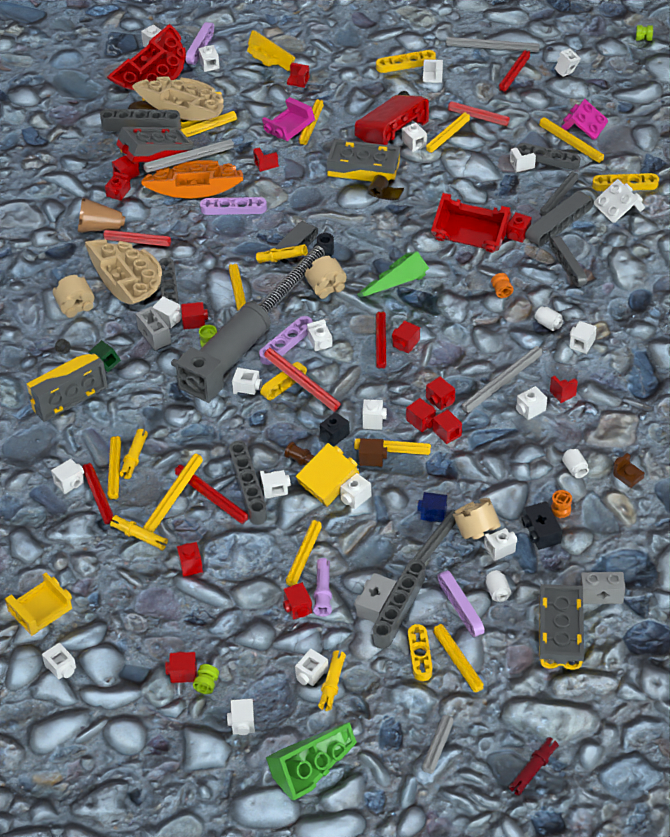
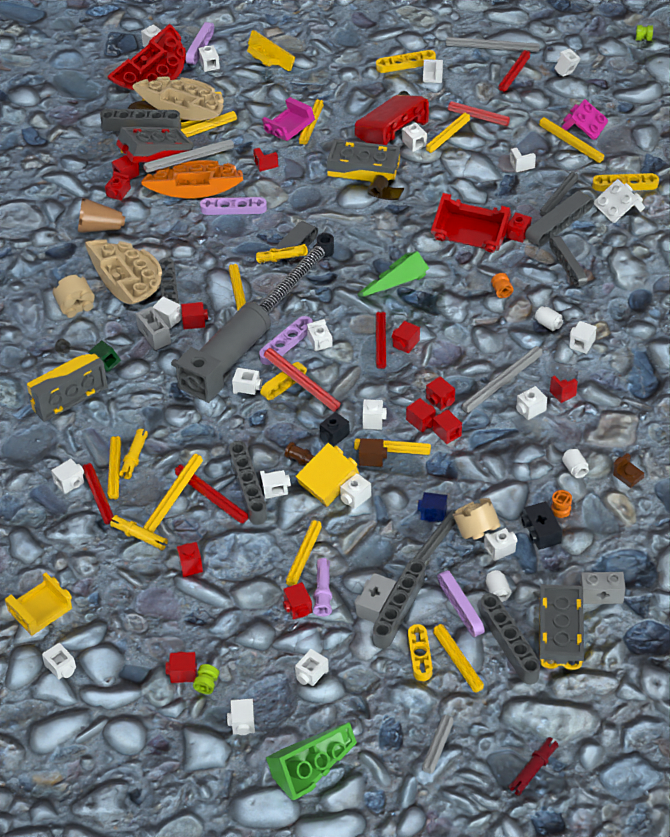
(139, 238): axle -> none
(206, 333): lime wheel -> none
(298, 75): red panel -> none
(326, 276): tan brick -> none
(330, 688): yellow pin -> none
(492, 613): none -> dark grey beam
(567, 160): dark grey beam -> none

